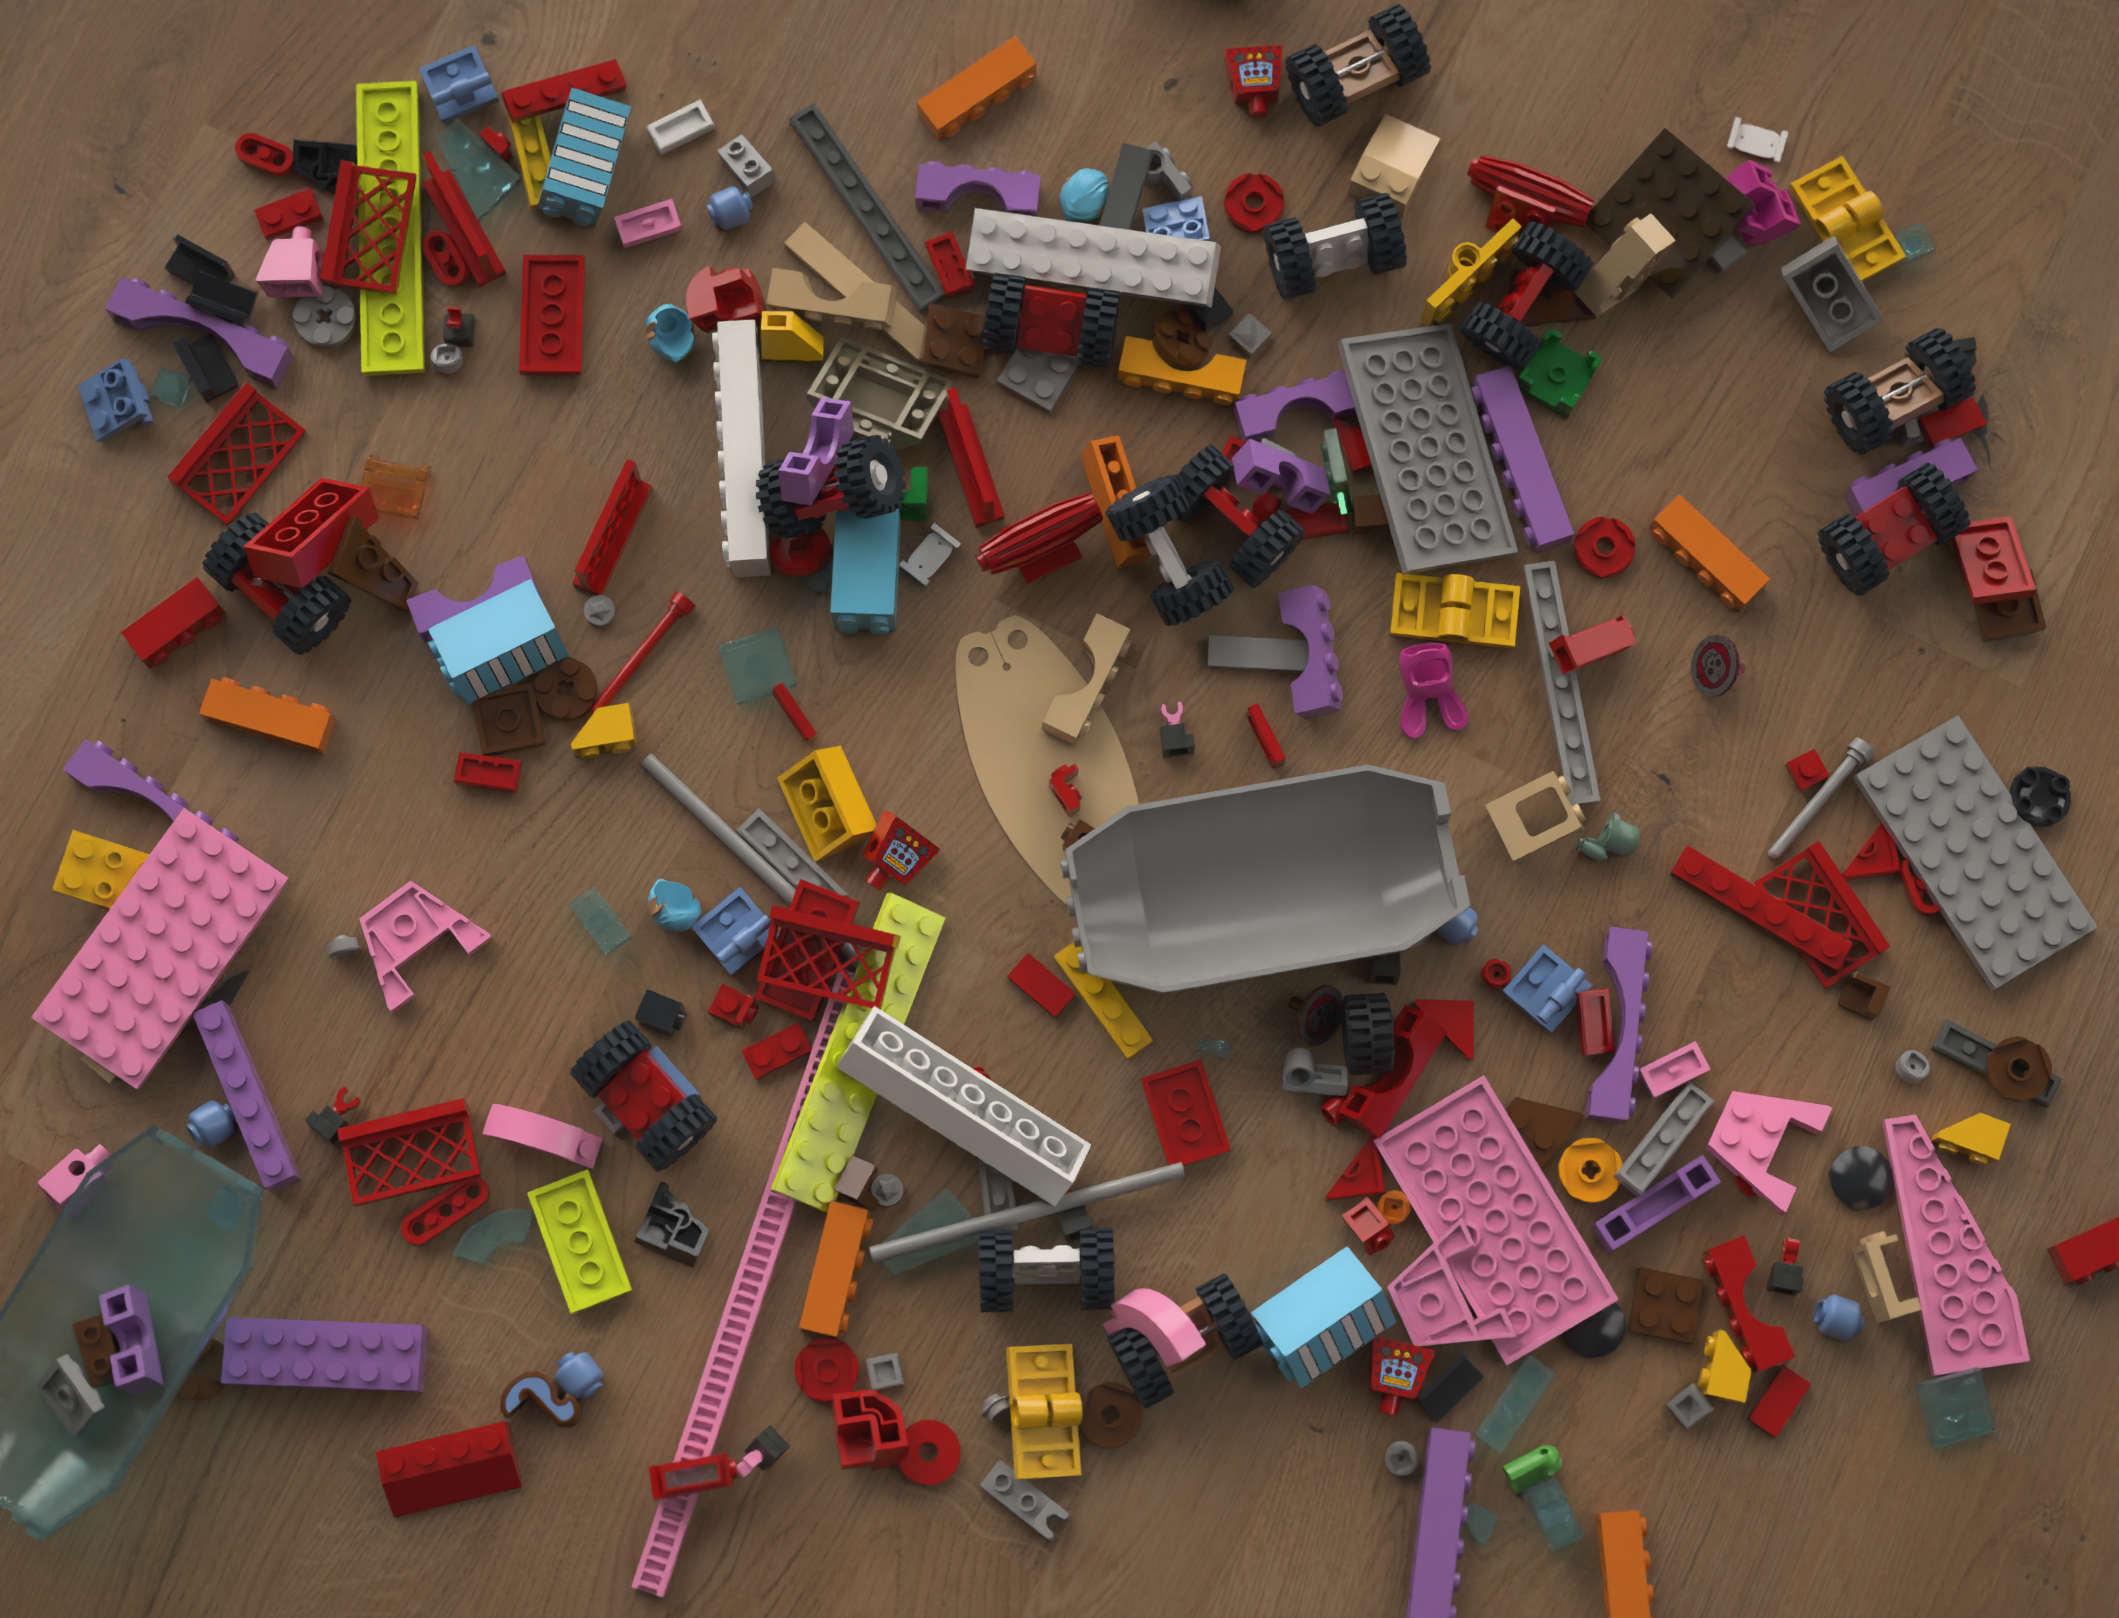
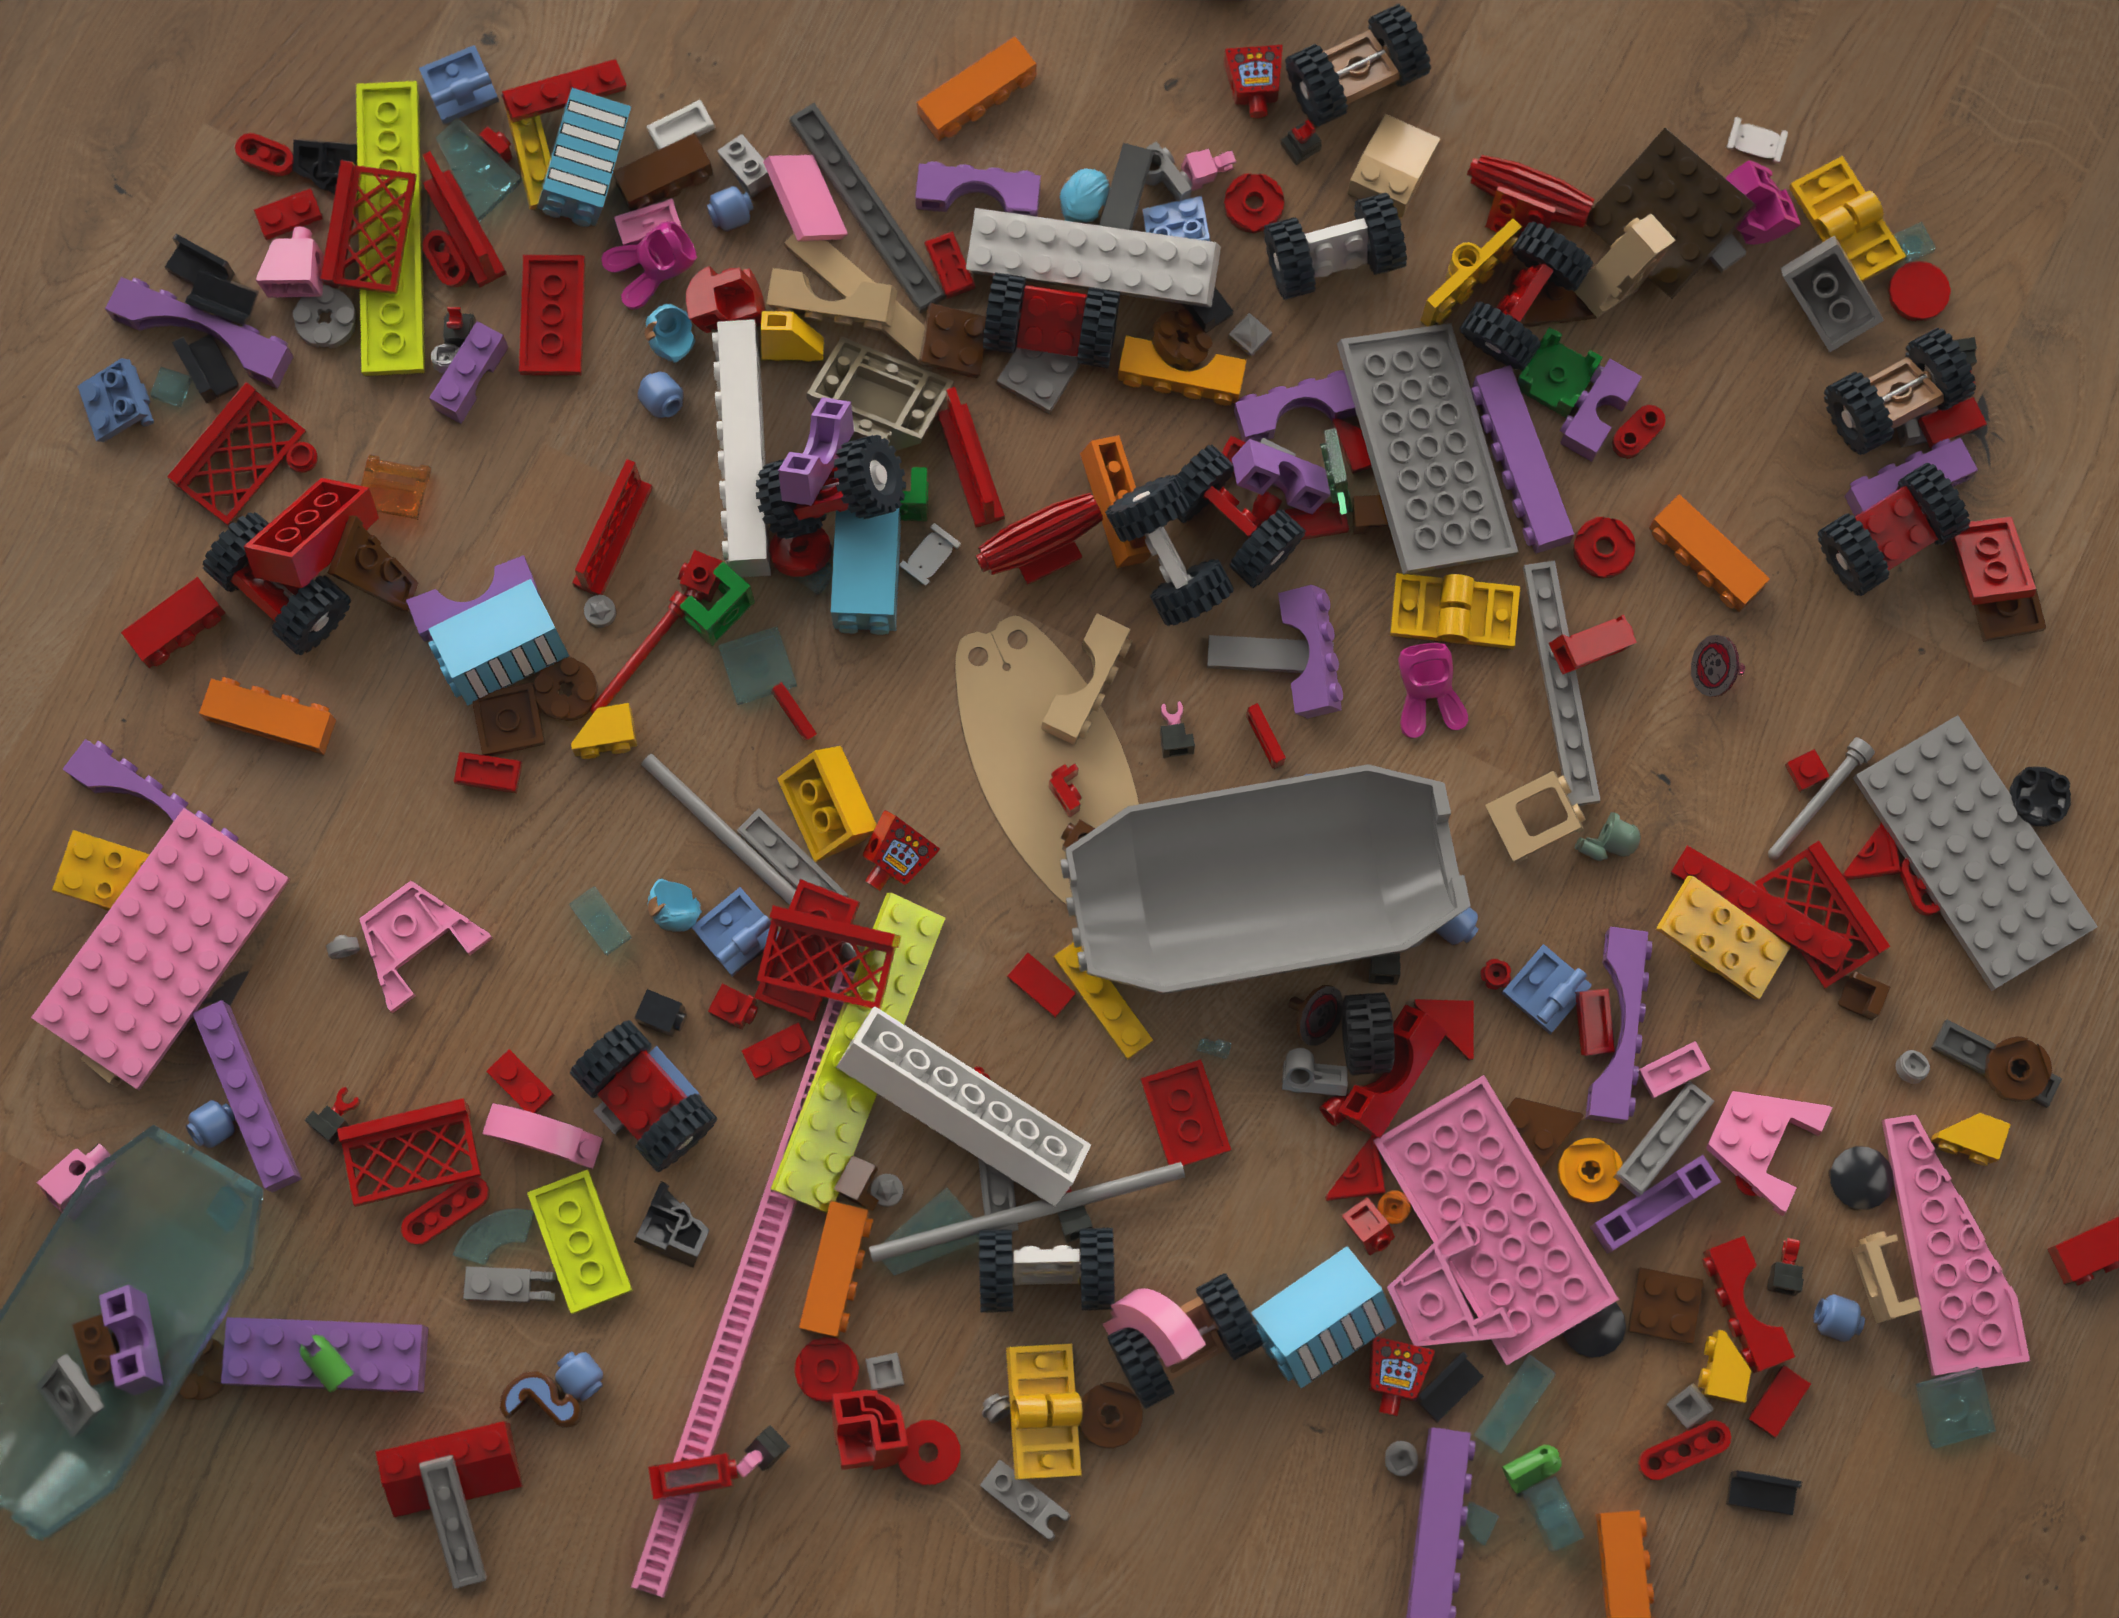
(302, 457): none -> red plate
(326, 1364): none -> bright green piece
(452, 1521): none -> light grey tile
(458, 385): none -> medium lavender arch
(505, 1284): none -> light grey hinge
(520, 1082): none -> red plate
(660, 394): none -> medium blue head
(662, 254): none -> dark pink piece
(663, 173): none -> reddish brown brick
(698, 576): none -> red brick
(725, 612): none -> green panel
(805, 197): none -> bright pink tile
(1203, 168): none -> bright pink piece
(1301, 142): none -> pearl dark grey piece
(1611, 387): none -> medium lavender arch
(1639, 430): none -> red plate
(1697, 1443): none -> red plate
(1723, 937): none -> yellow plate
(1762, 1492): none -> black panel
(1919, 291): none -> red tile

